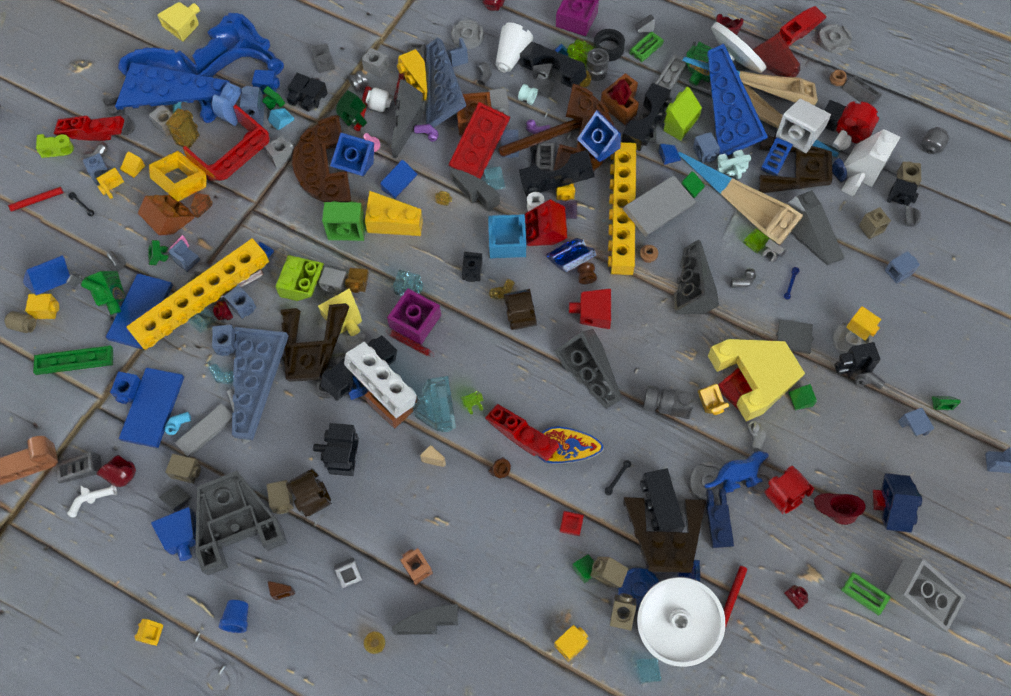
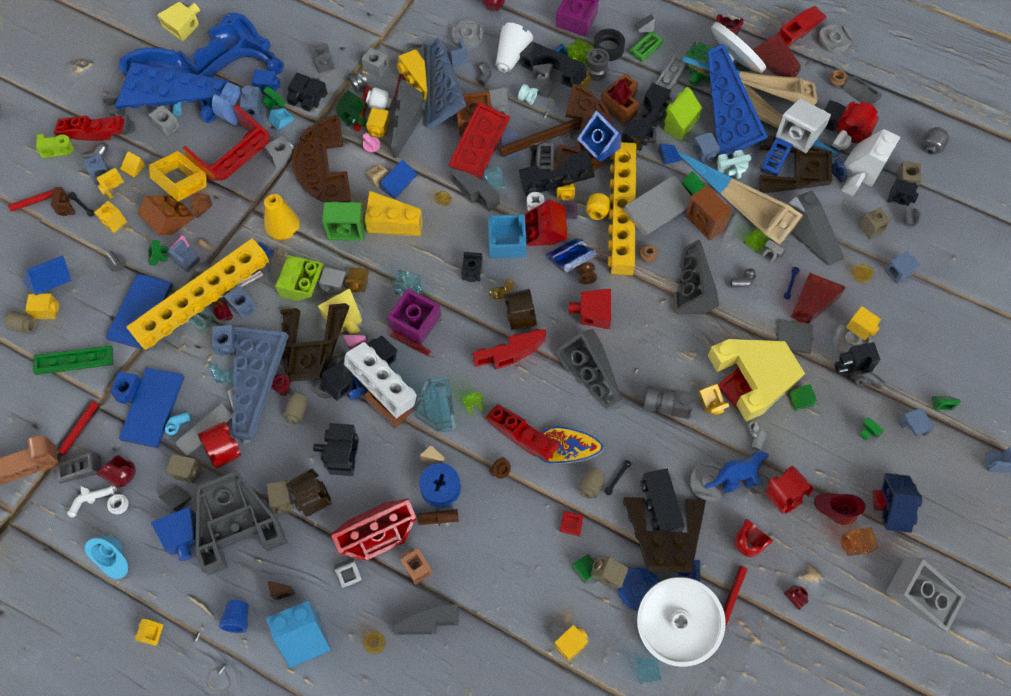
(60, 202): none -> reddish brown bracket
(78, 427): none -> red bar
(104, 287): green torso -> none
(107, 555): none -> medium azure piece
(110, 216): none -> yellow brick
(113, 500): none -> white plate
(183, 128): clear yellow brick -> none
(219, 445): none -> red brick
(279, 218): none -> yellow cone
(281, 384): none -> dark red plate
(296, 408): none -> dark tan brick
(299, 633): none -> dark azure slope
(353, 154): blue slope -> none
(354, 340): none -> bright pink slope
(375, 530): none -> red wedge
(377, 174): none -> tan slope
(378, 122): none -> yellow brick
(428, 129): medium lavender arm -> none
(432, 478): none -> blue piece
(437, 517): none -> reddish brown axle
(518, 348): none -> red slope
(532, 128): medium lavender arm -> none
(591, 483): none -> dark tan brick
(598, 206): none -> yellow head
(619, 619): dark tan brick -> none
(708, 212): none -> dark orange container
(719, 520): dark blue hinge -> none
(754, 536): none -> red hair
(815, 298): none -> clear red slope
(849, 583): bright green tile -> none
(859, 541): none -> clear orange brick
(863, 273): none -> clear yellow plate
(870, 428): none -> green tile

